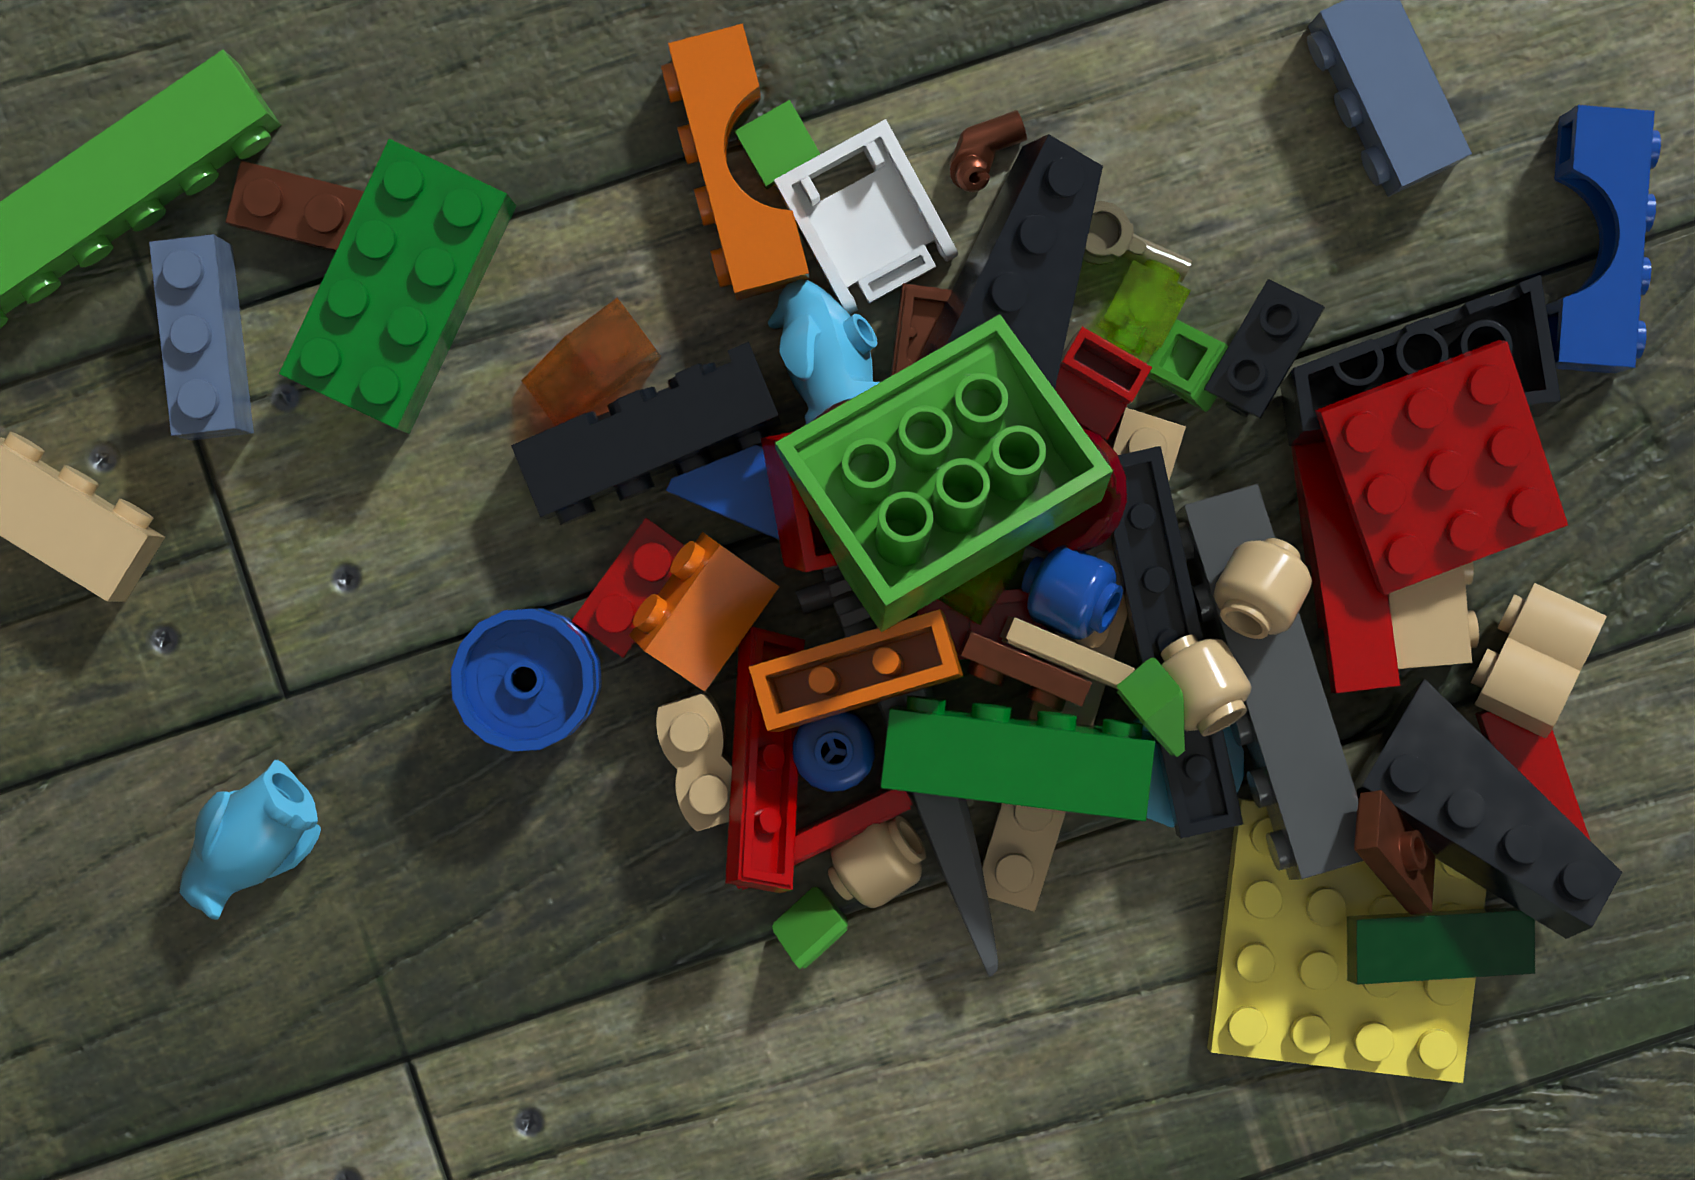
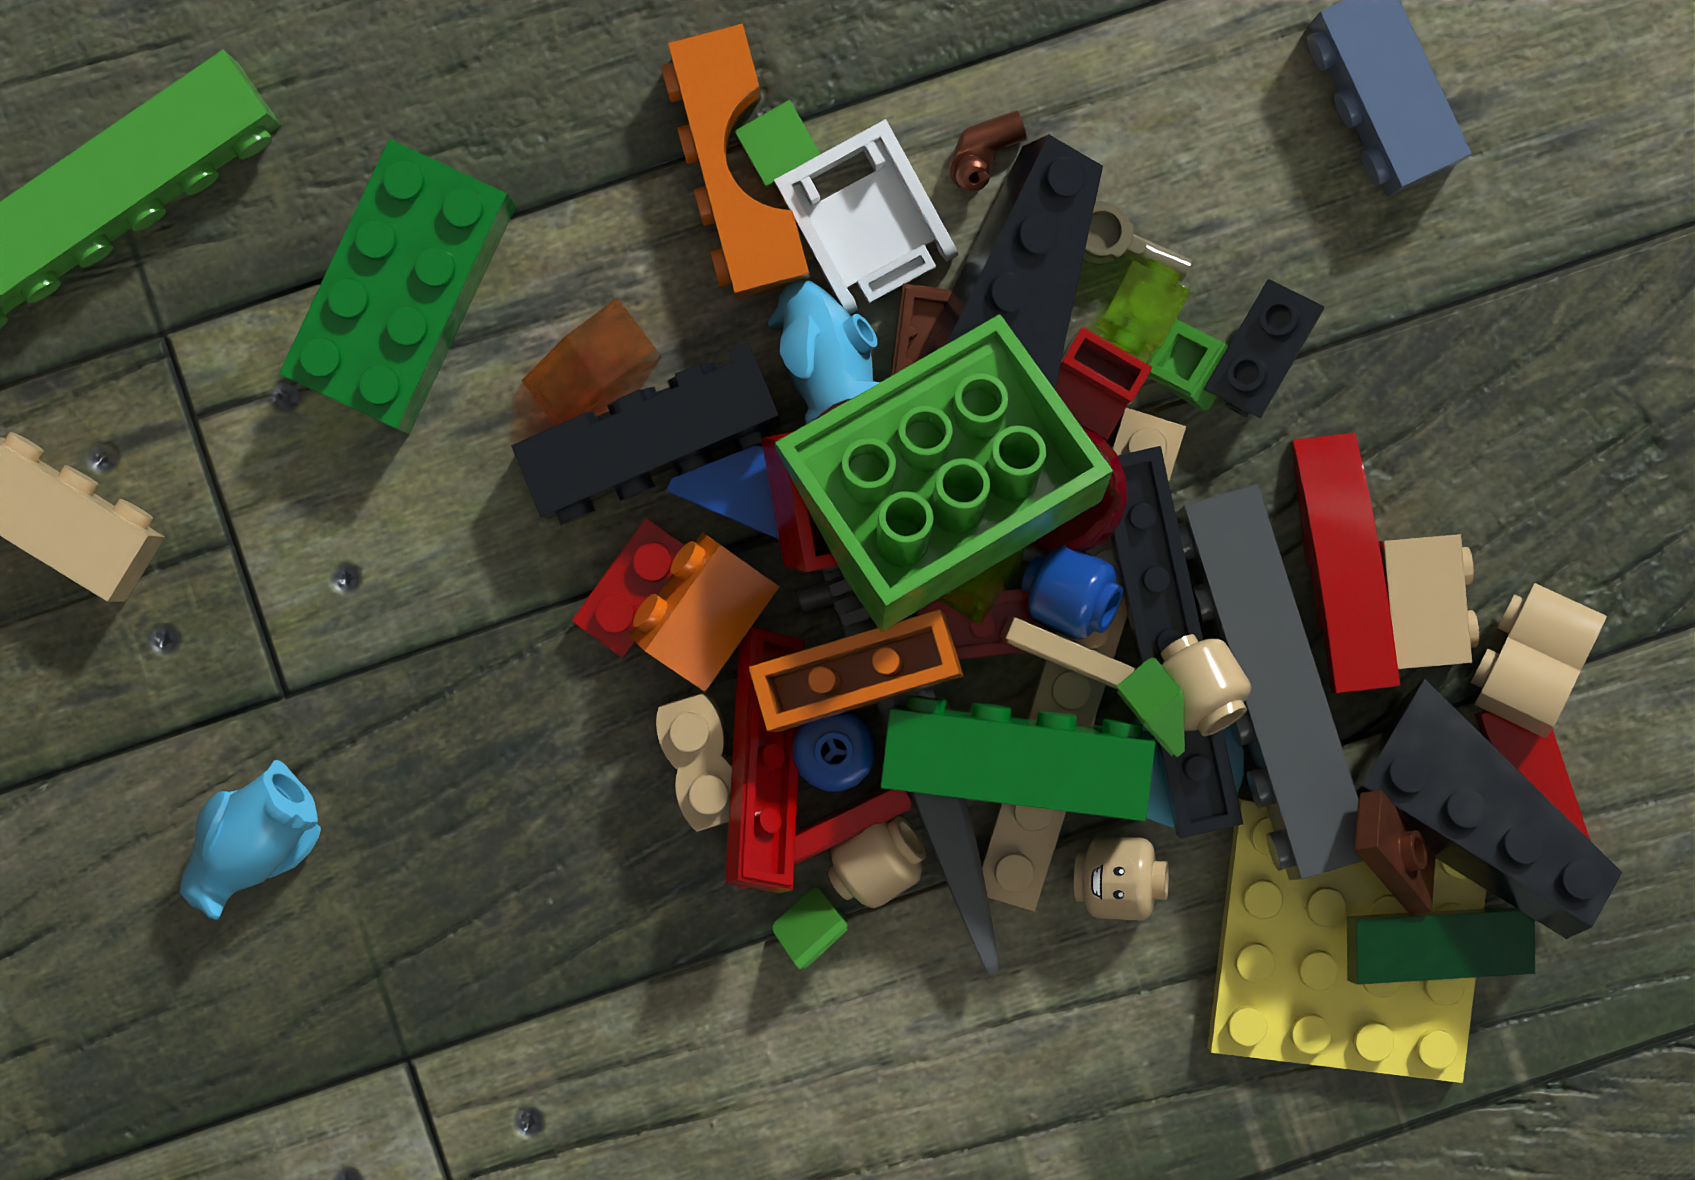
(201, 337): sand blue brick -> none
(291, 206): copper plate -> none
(500, 649): blue wheel -> none
(1048, 684): copper plate -> none
(1120, 878): none -> tan head
(1262, 588): tan head -> none
(1442, 467): red plate -> none
(1509, 316): black wedge -> none
(1608, 163): blue arch -> none

